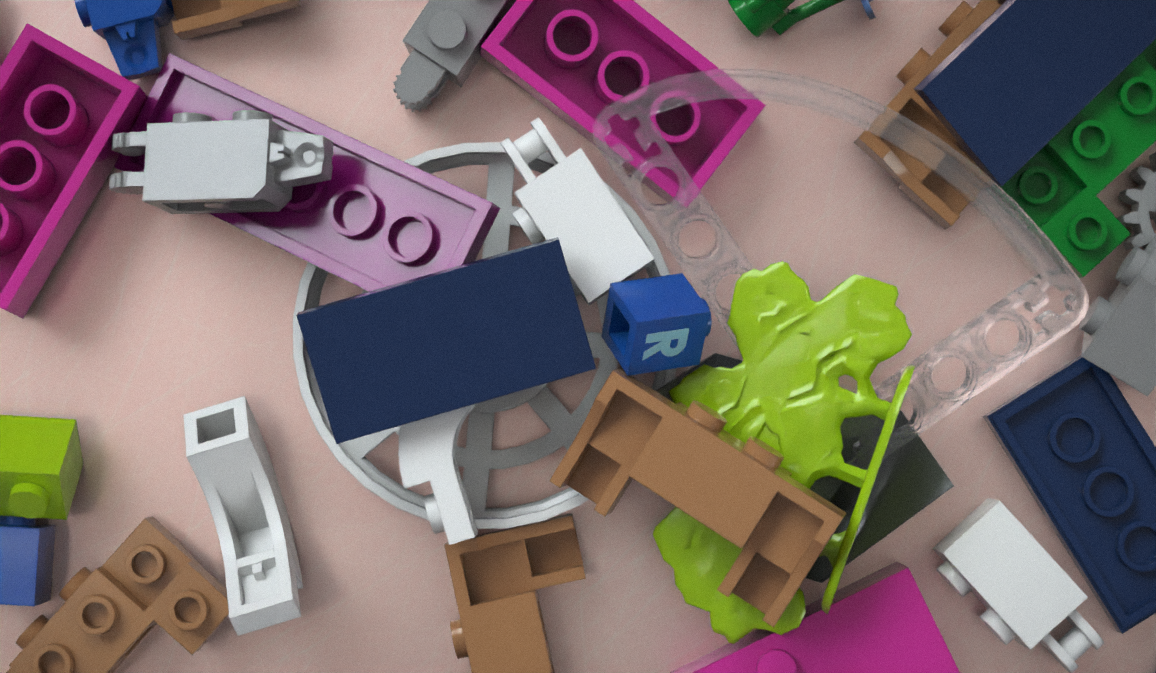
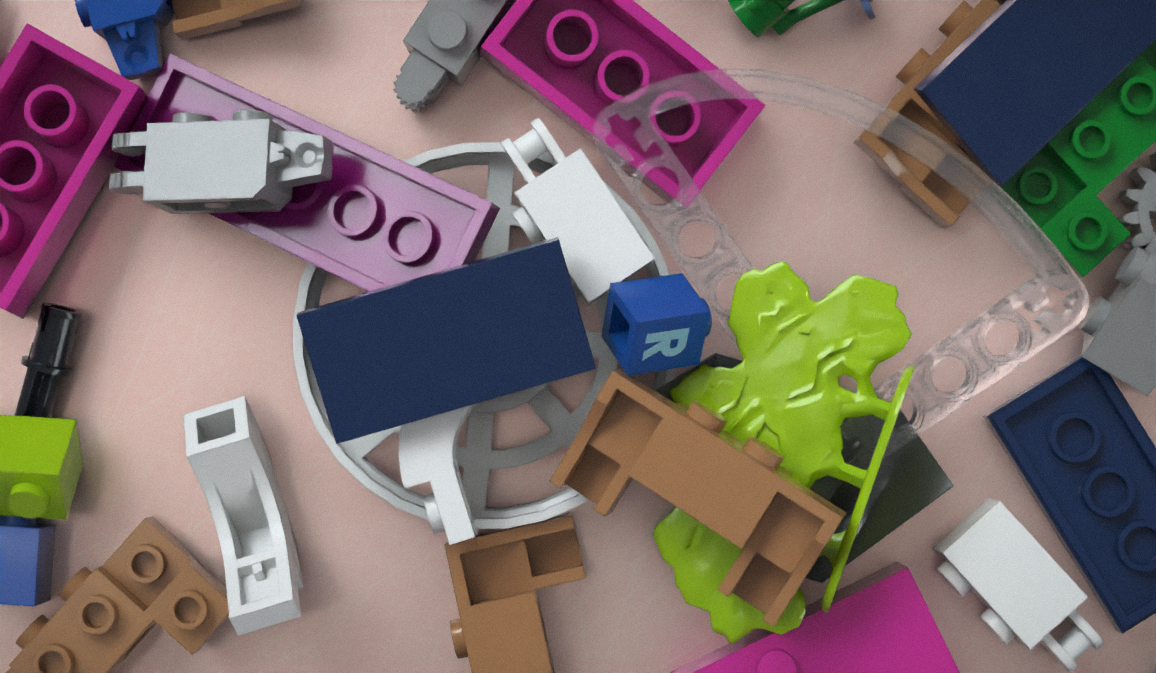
(48, 359): none -> black axle

